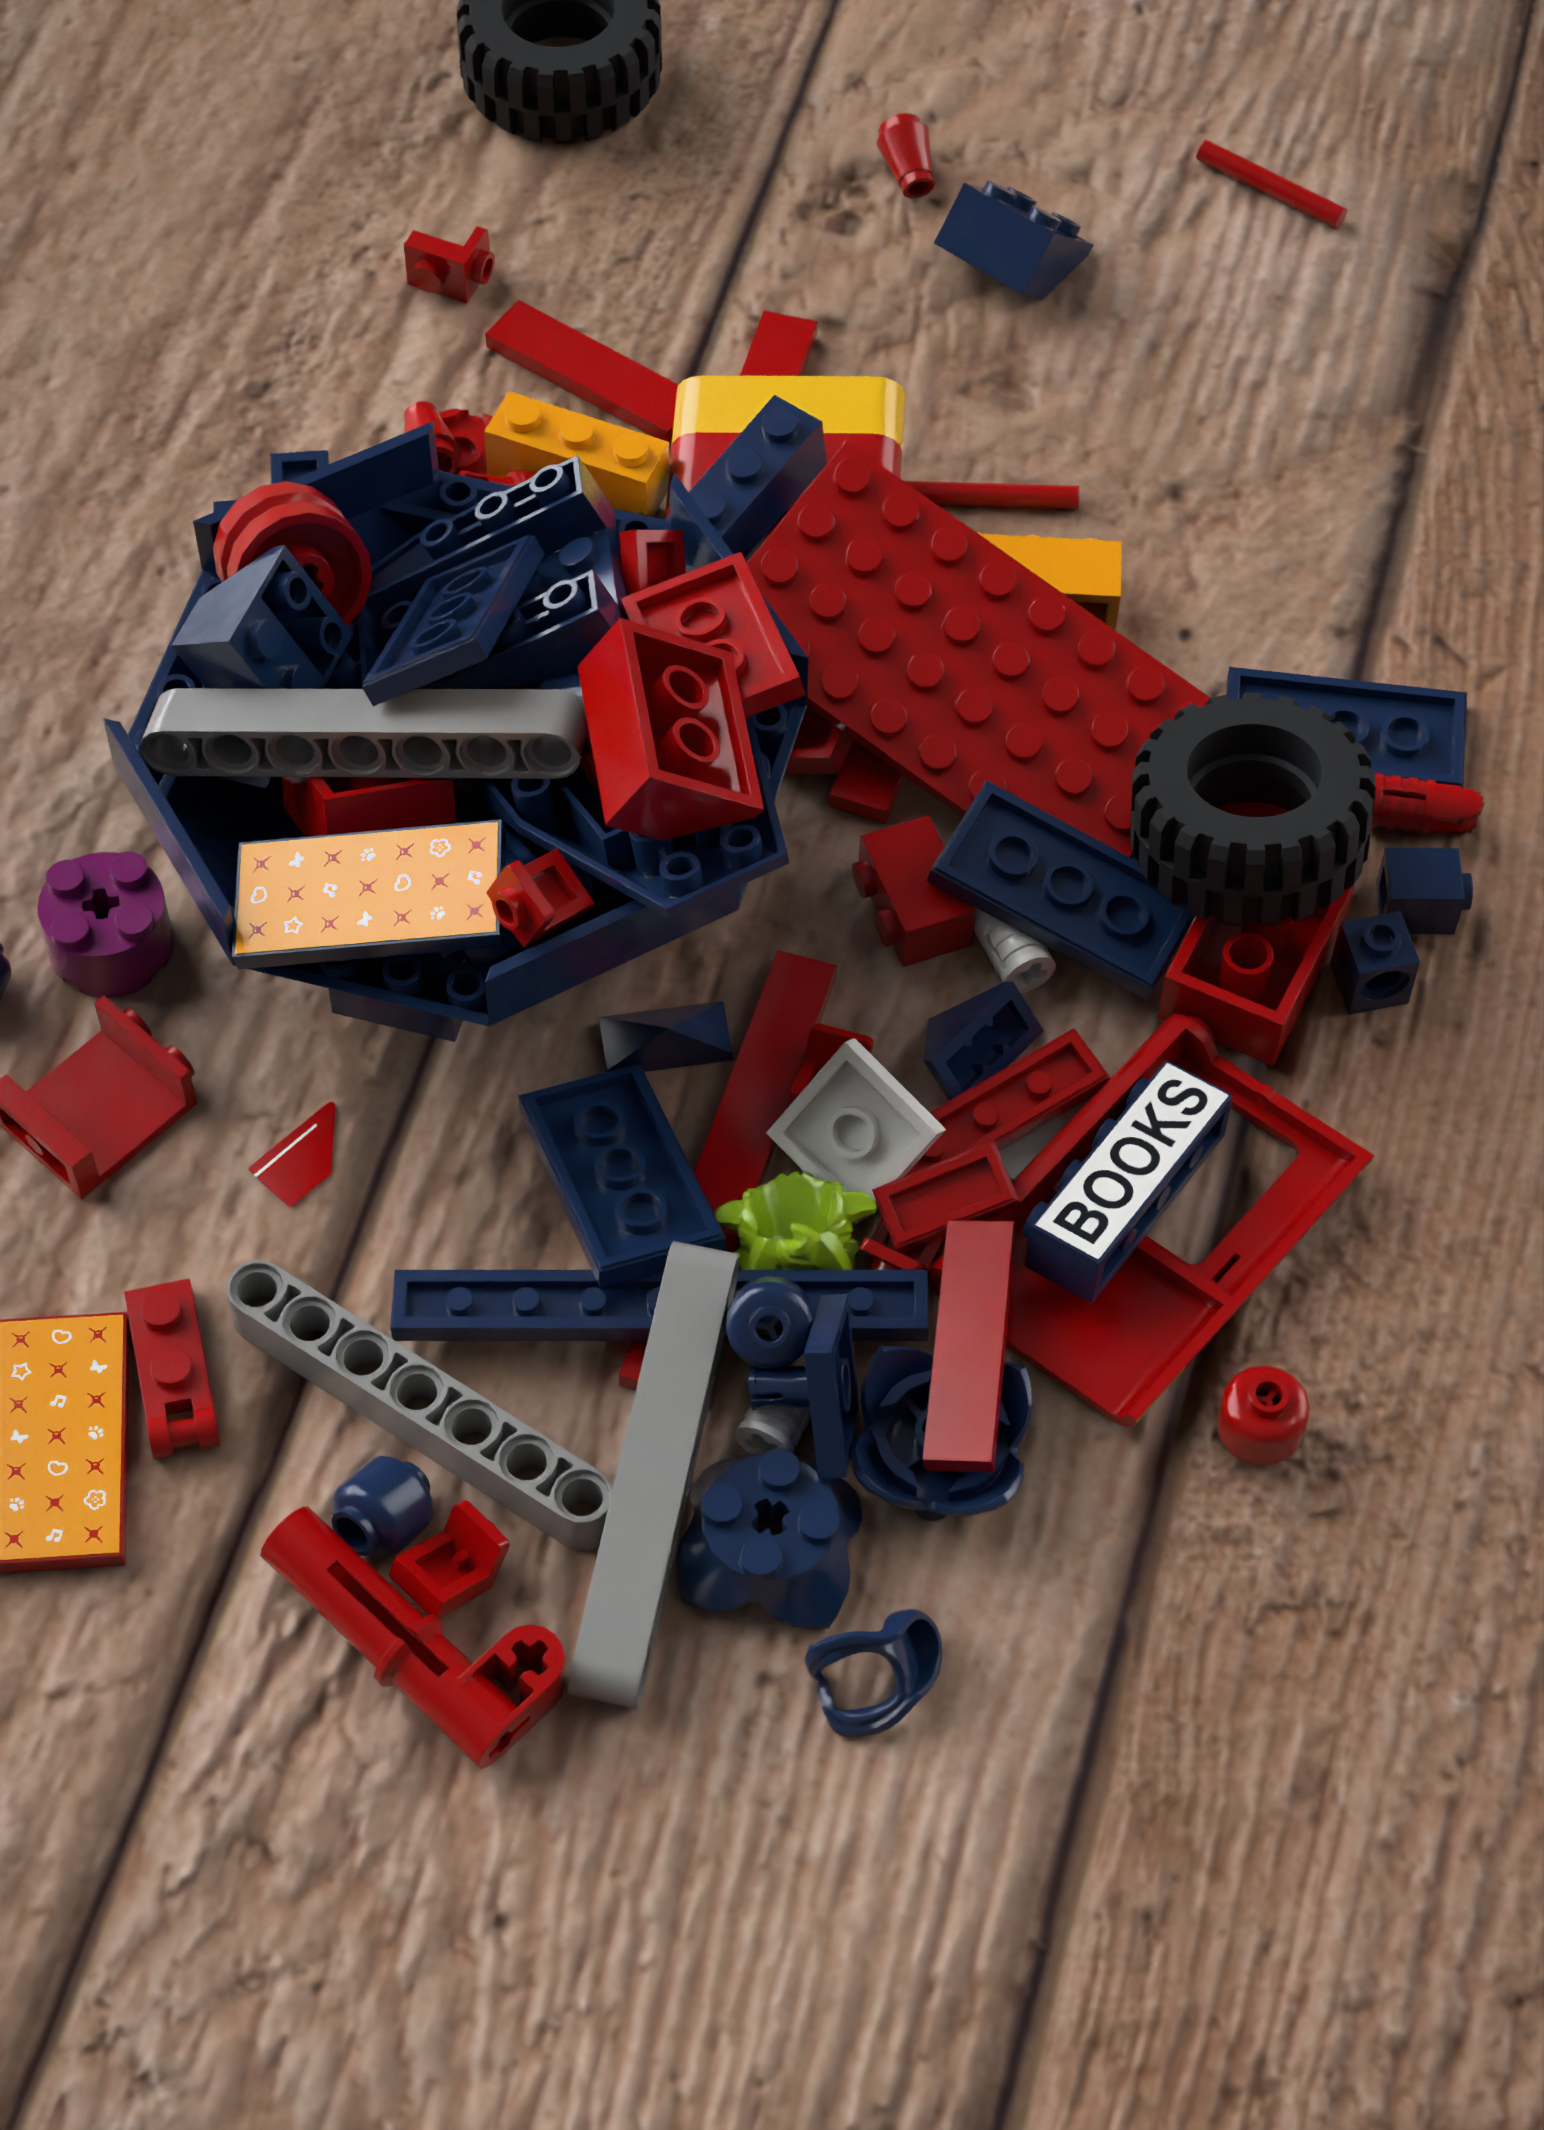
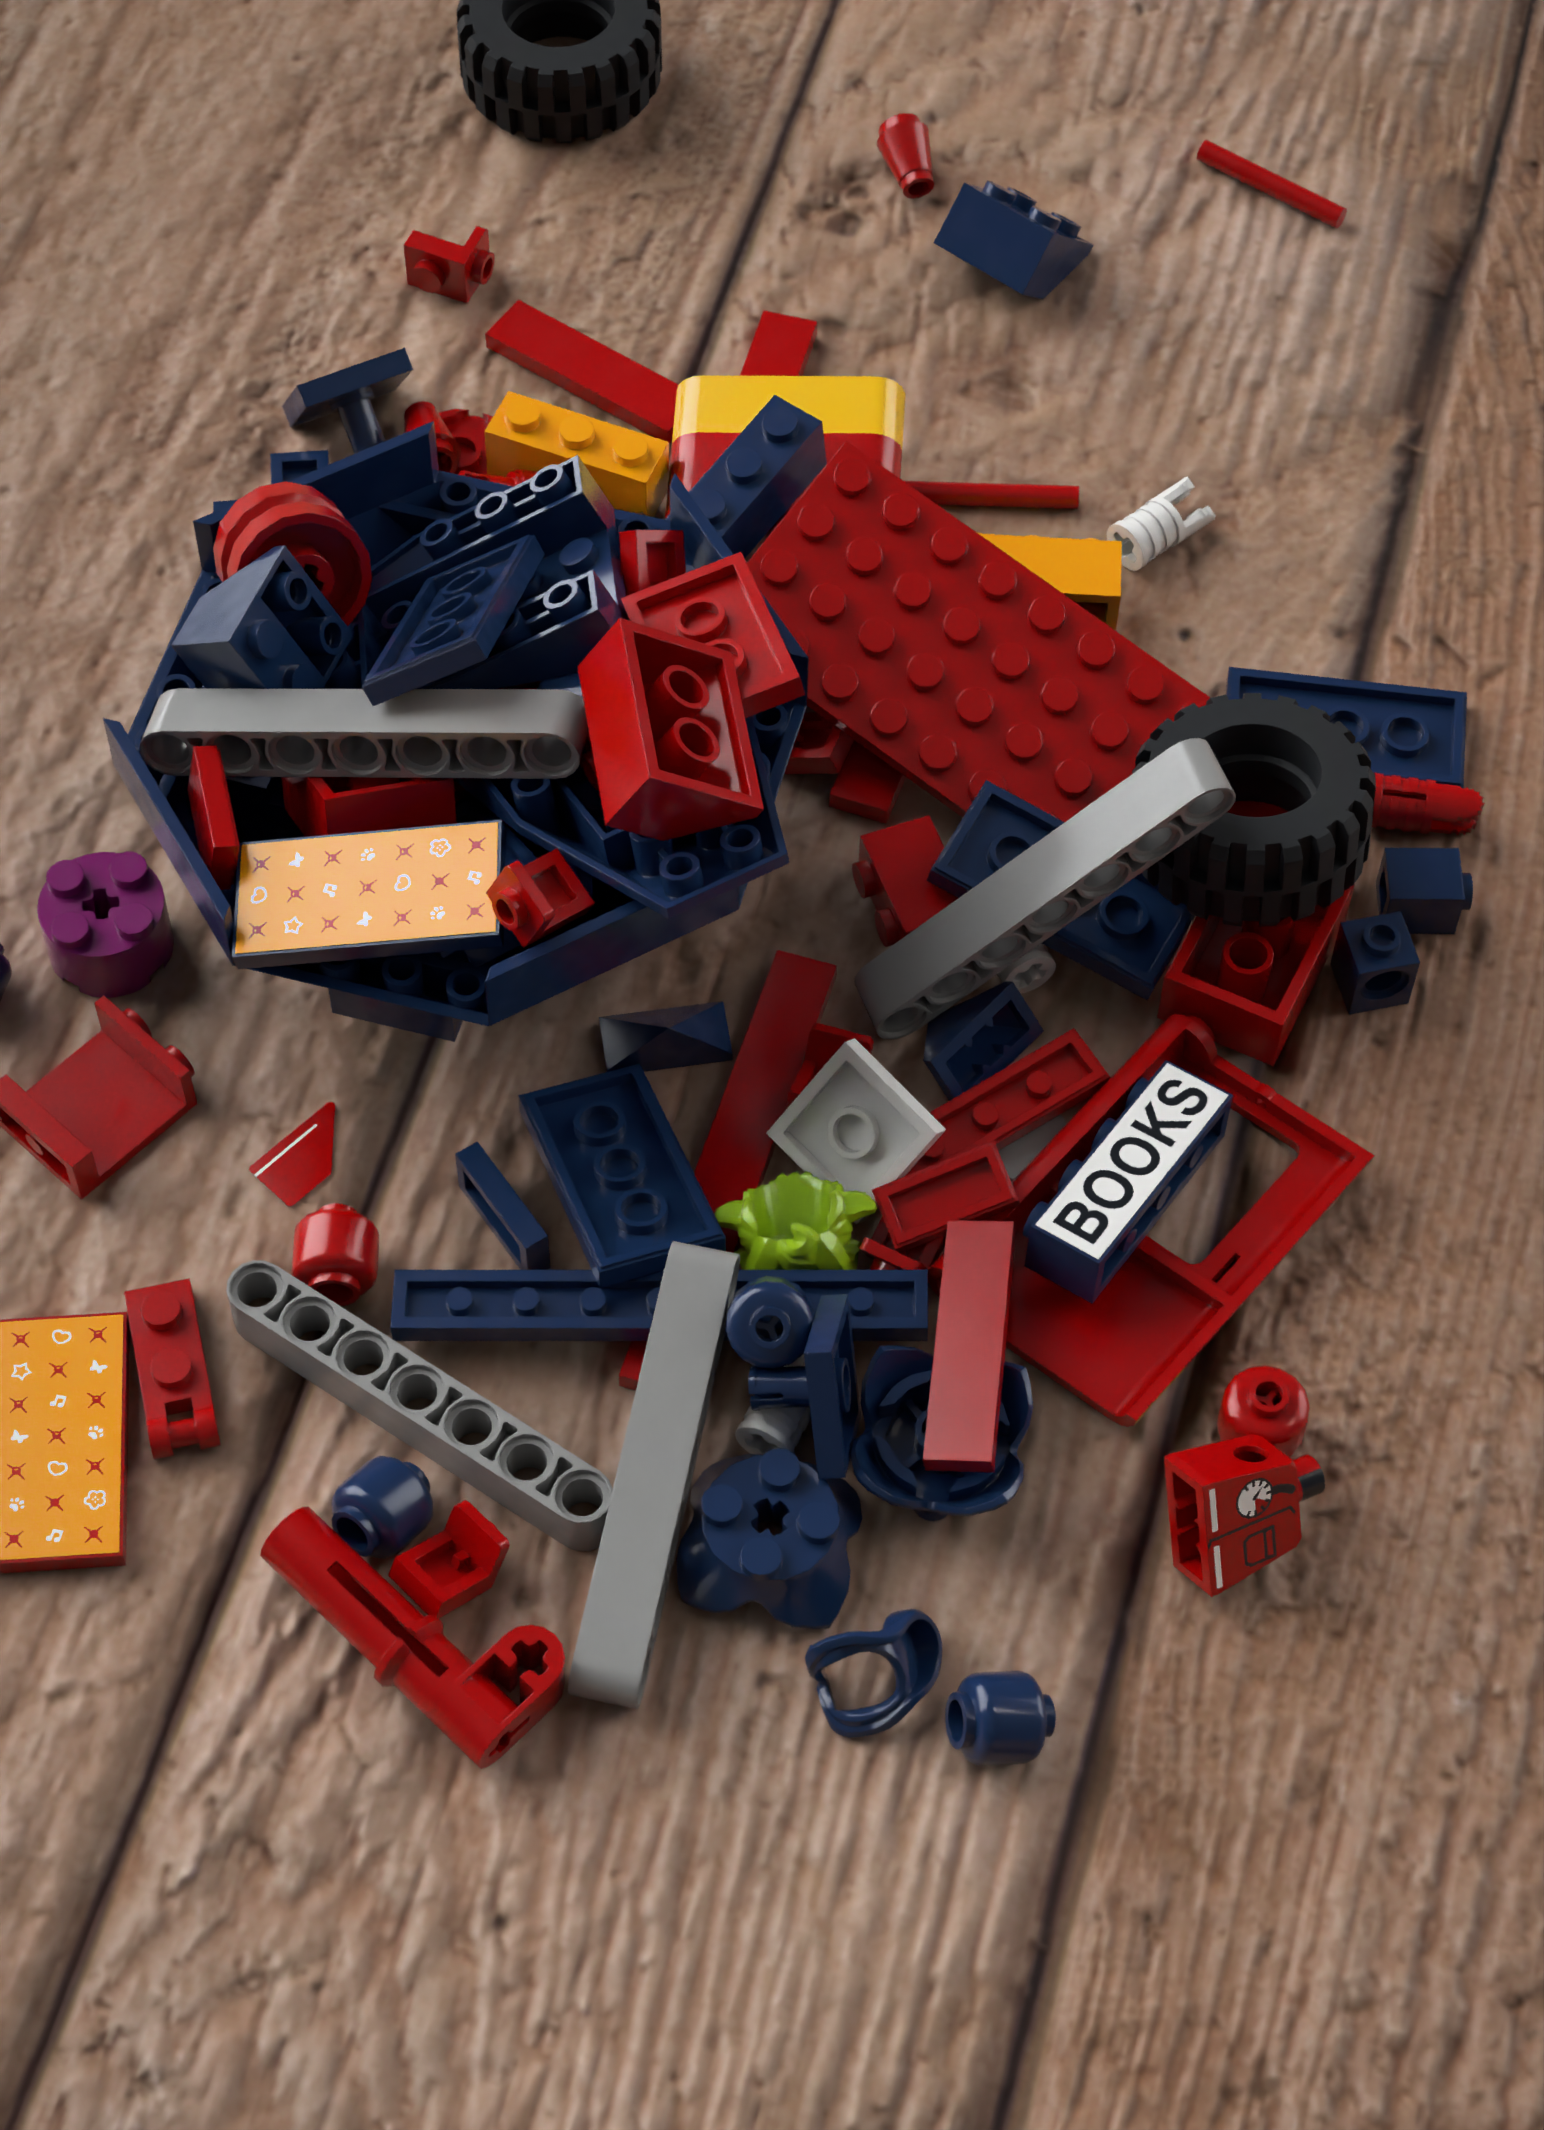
(213, 815): none -> red tile
(336, 1253): none -> red head
(350, 395): none -> dark blue tile
(502, 1209): none -> dark blue tile
(999, 1718): none -> dark blue head
(1045, 888): none -> light grey beam
(1157, 526): none -> white hinge
(1235, 1508): none -> red torso

